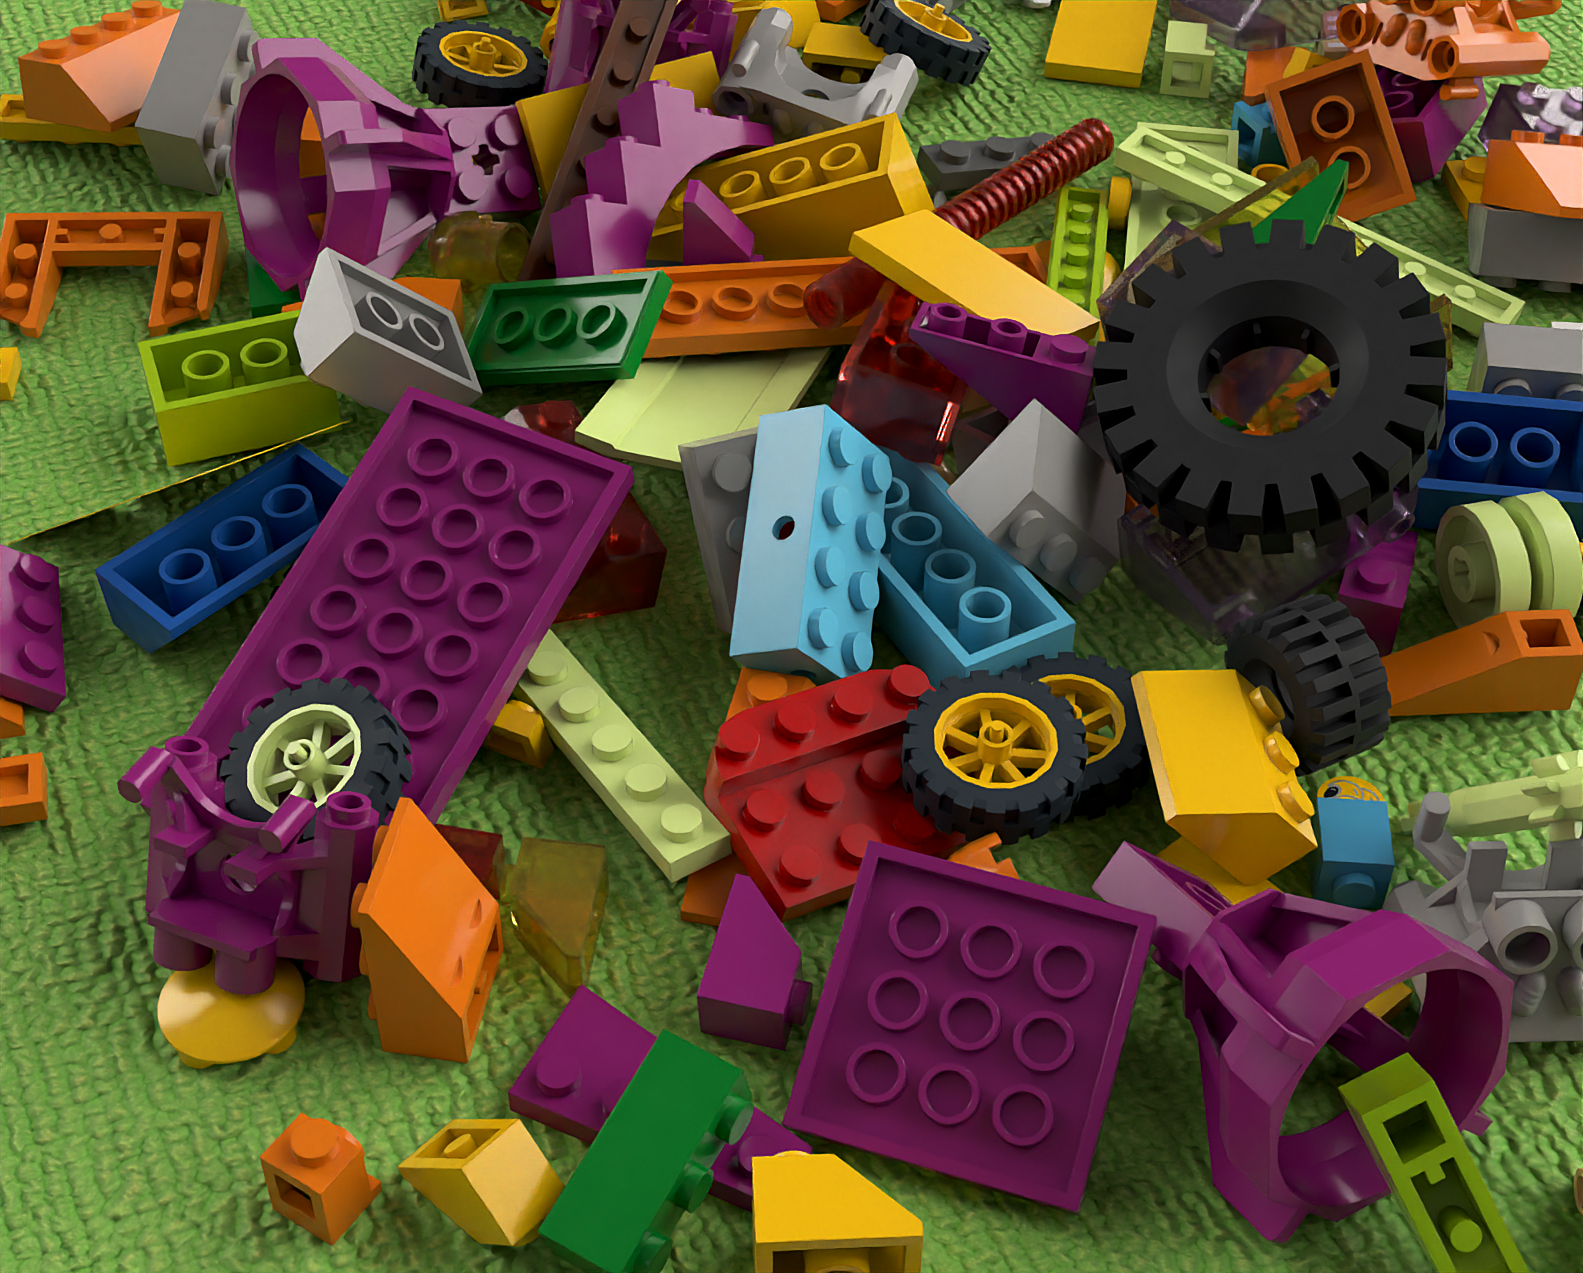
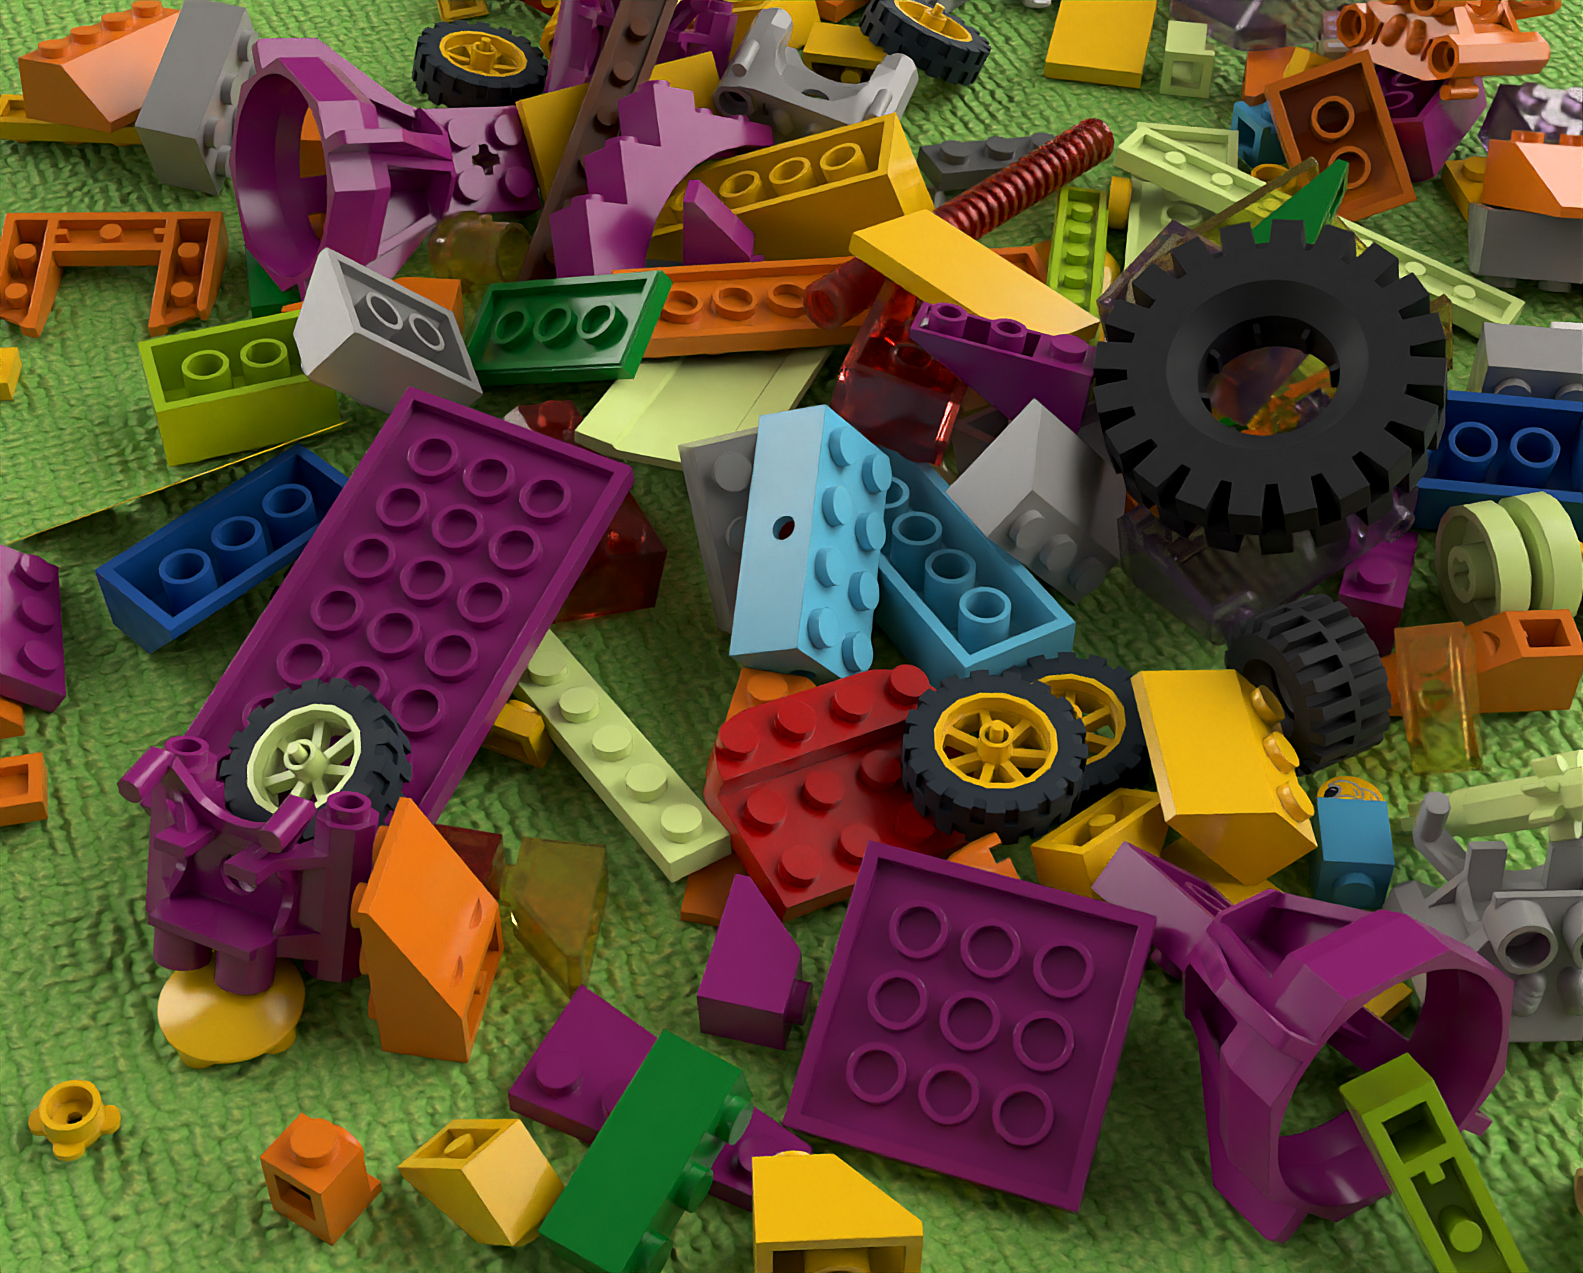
(67, 1103): none -> yellow plate
(1084, 845): none -> yellow slope
(1439, 697): none -> clear yellow slope

